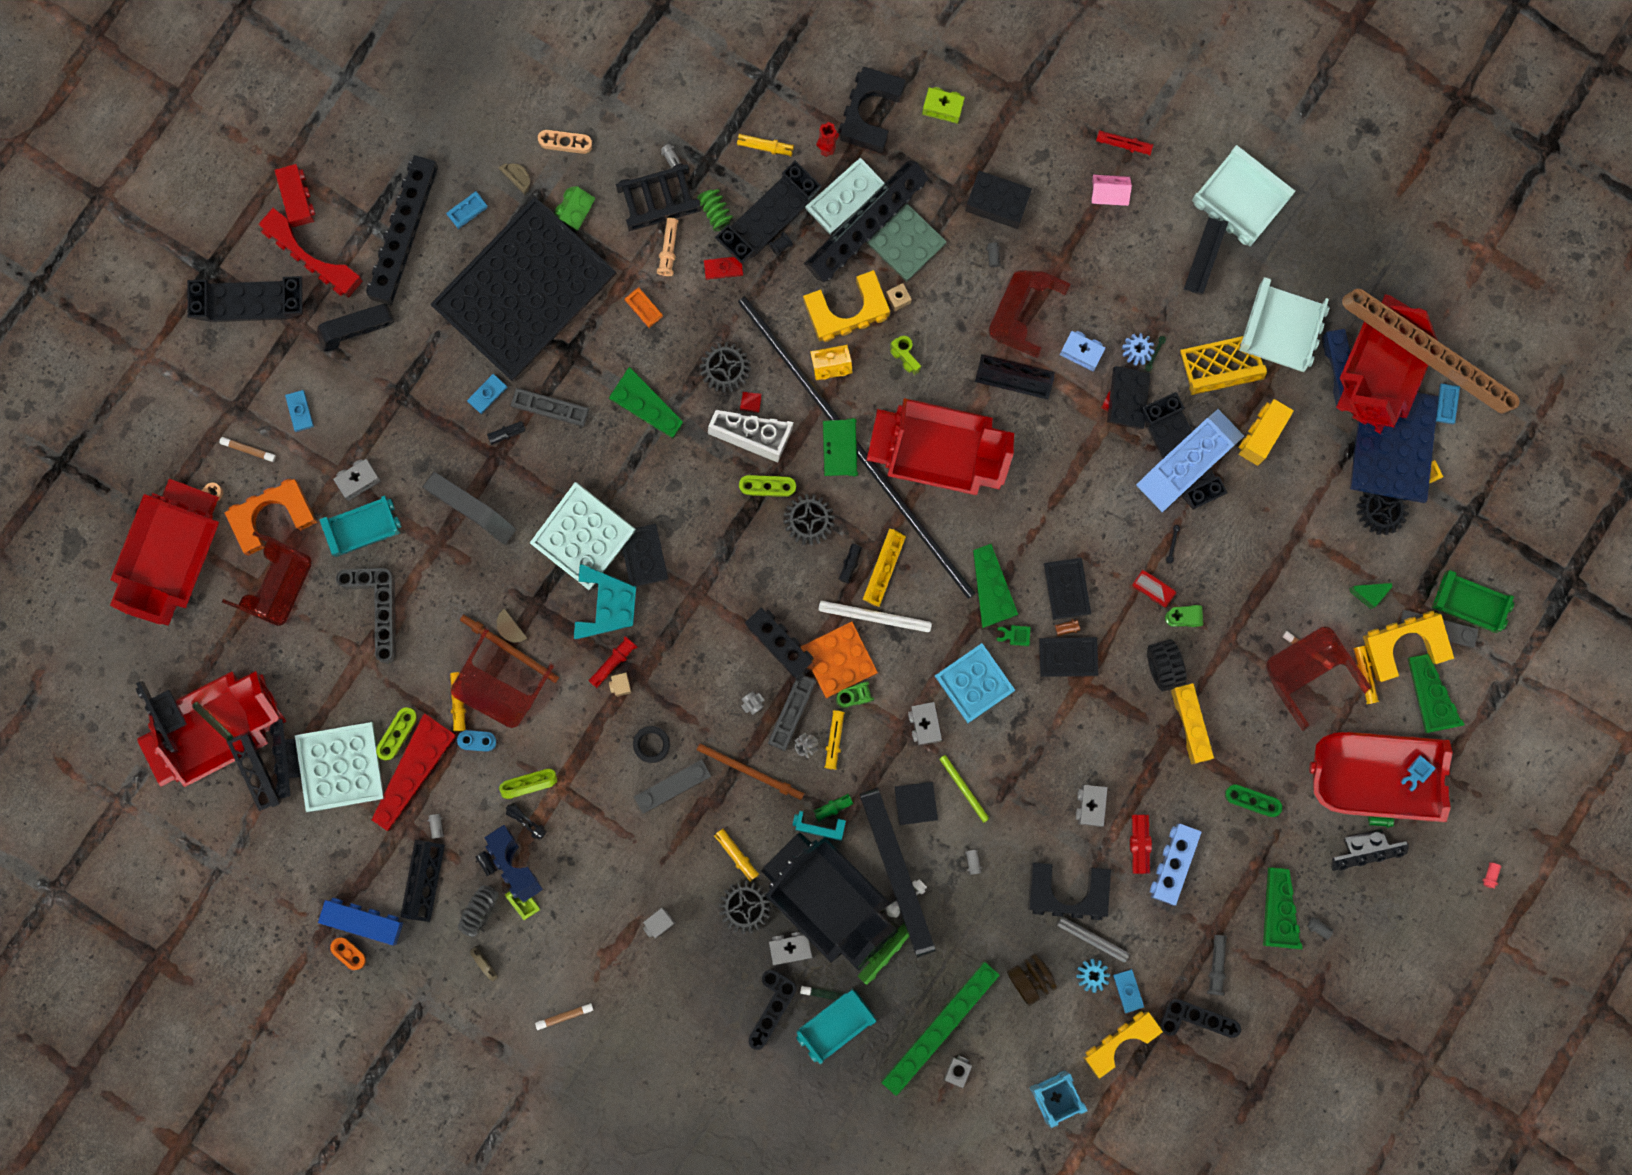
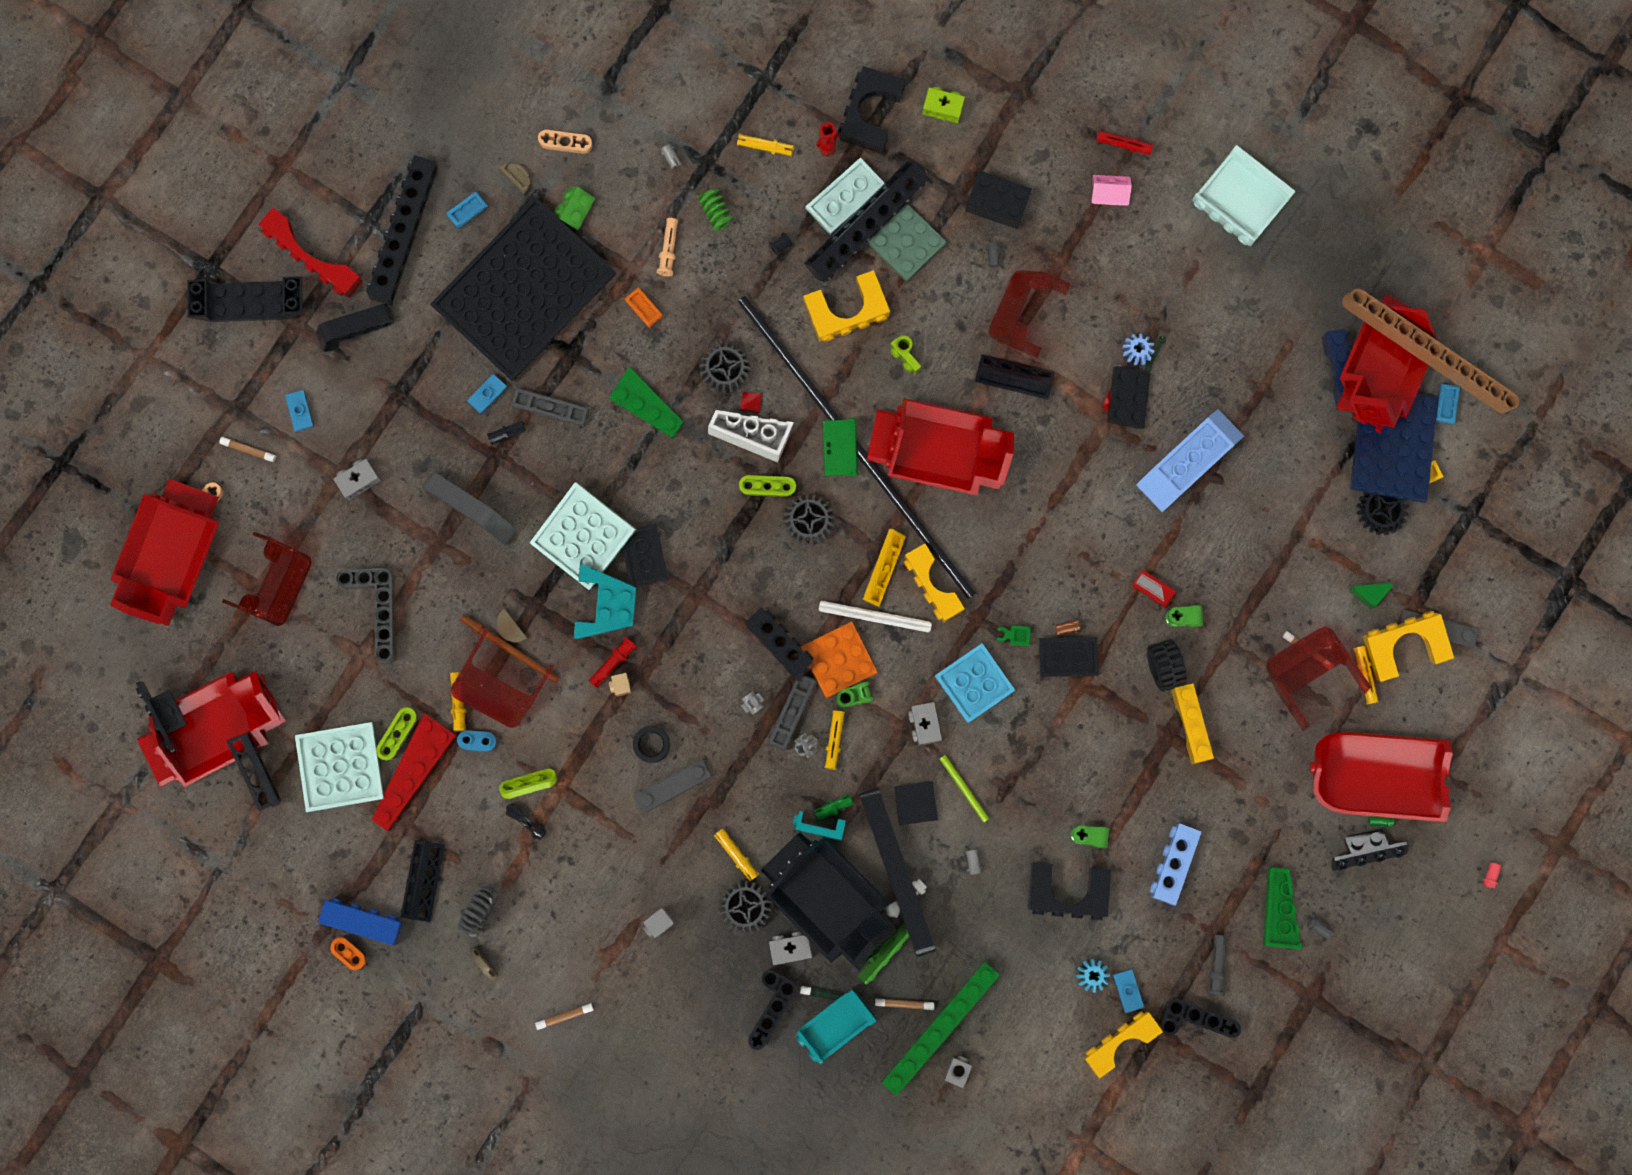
(212, 721): bar -> none
(243, 516): orange arch -> none
(286, 759): black bracket -> none
(295, 195): red brick -> none
(361, 527): teal panel -> none
(436, 825): light grey pin -> none
(485, 862): black pin -> none
(522, 880): dark blue arch -> none
(524, 909): lime slope -> none
(654, 215): black fence -> none
(722, 268): red plate -> none
(770, 214): black slope -> none
(784, 788): dark orange bar -> none
(831, 362): yellow bracket -> none
(850, 563): black pin -> none
(898, 303): tan plate -> none
(904, 1004): none -> medium nougat bar
(945, 604): none -> yellow arch
(993, 593): green wing -> none
(1032, 979): dark brown wheel -> none
(1067, 589): black plate -> none
(1069, 1101): medium azure container -> none
(1090, 357): light blue brick -> none
(1093, 837): none -> bright green piece
(1093, 939): light grey axle -> none
(1096, 815): light grey brick -> none
(1140, 844): red piece -> none
(1168, 429): black slope -> none
(1169, 559): black hinge -> none
(1205, 256): black fence -> none
(1221, 380): yellow fence -> none
(1262, 800): green plate -> none
(1264, 431): yellow brick -> none
(1284, 327): light aqua panel -> none
(1419, 770): dark azure plate -> none
(1432, 697): green wing -> none
(1473, 602): green panel -> none

